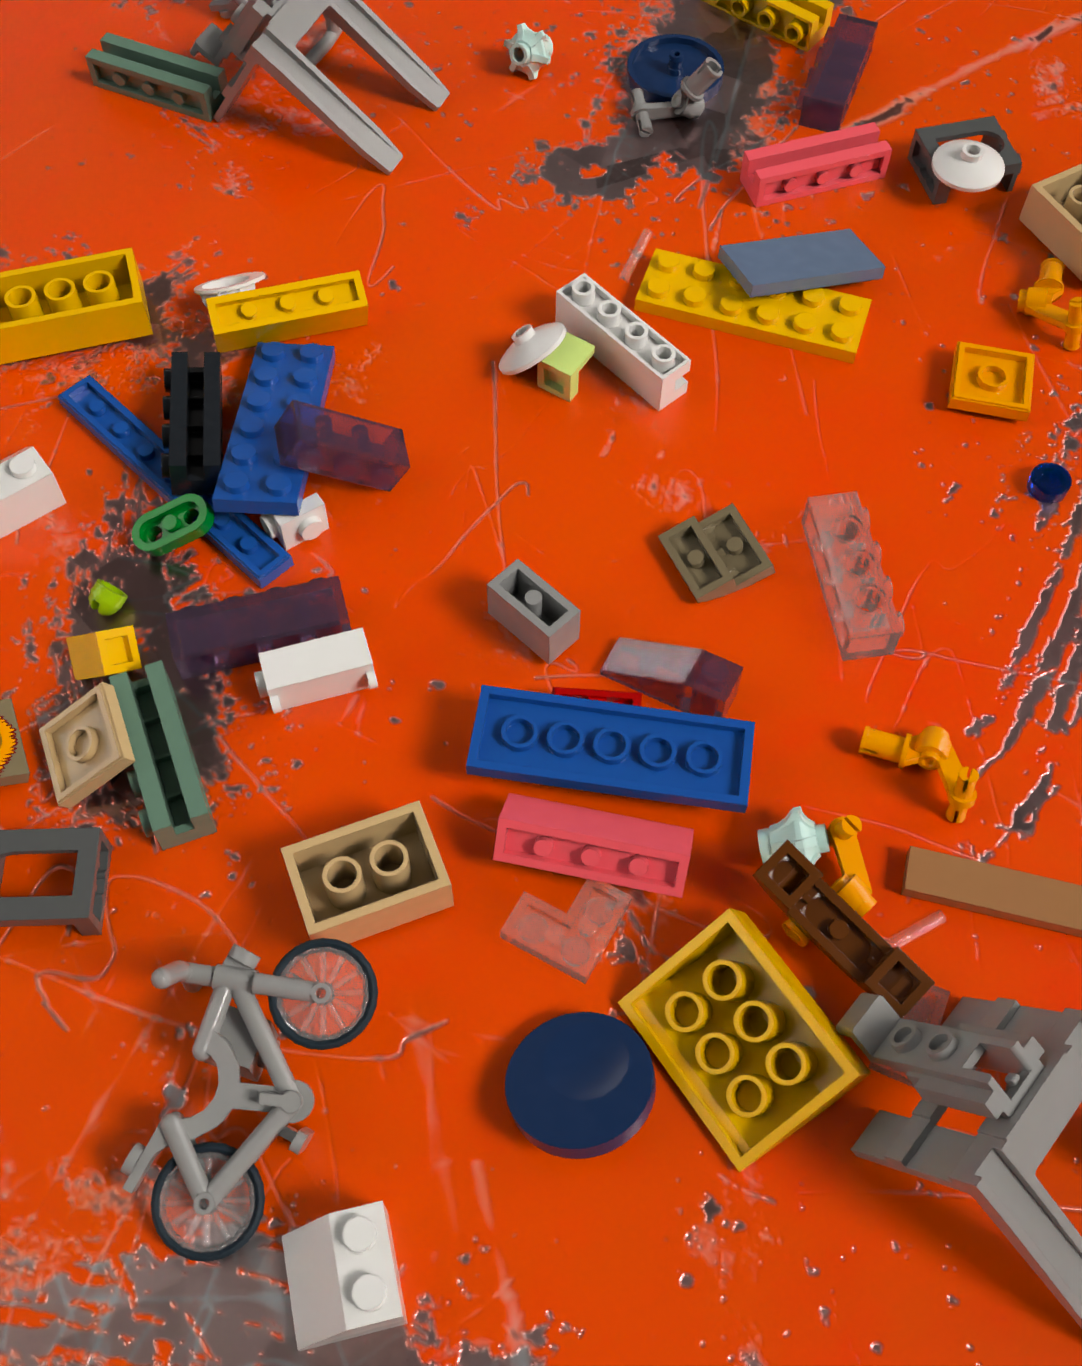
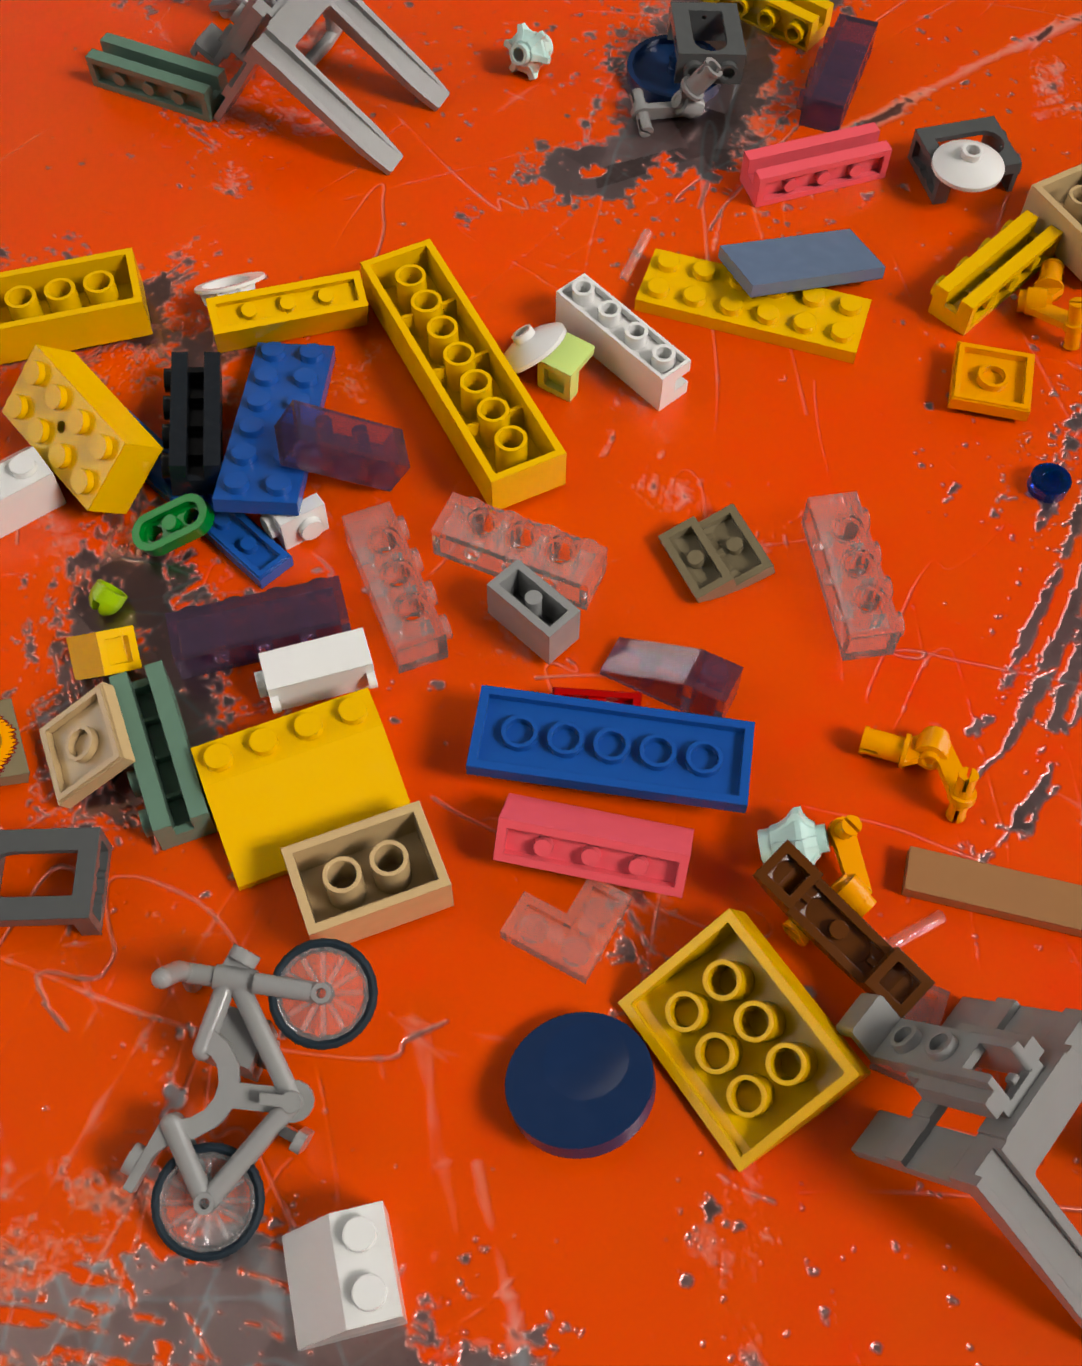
(103, 447): none -> yellow piece
(297, 781): none -> yellow slope
(410, 641): none -> clear brick
(459, 539): none -> clear brick
(464, 375): none -> yellow brick
(719, 23): none -> dark grey panel
(992, 272): none -> yellow brick

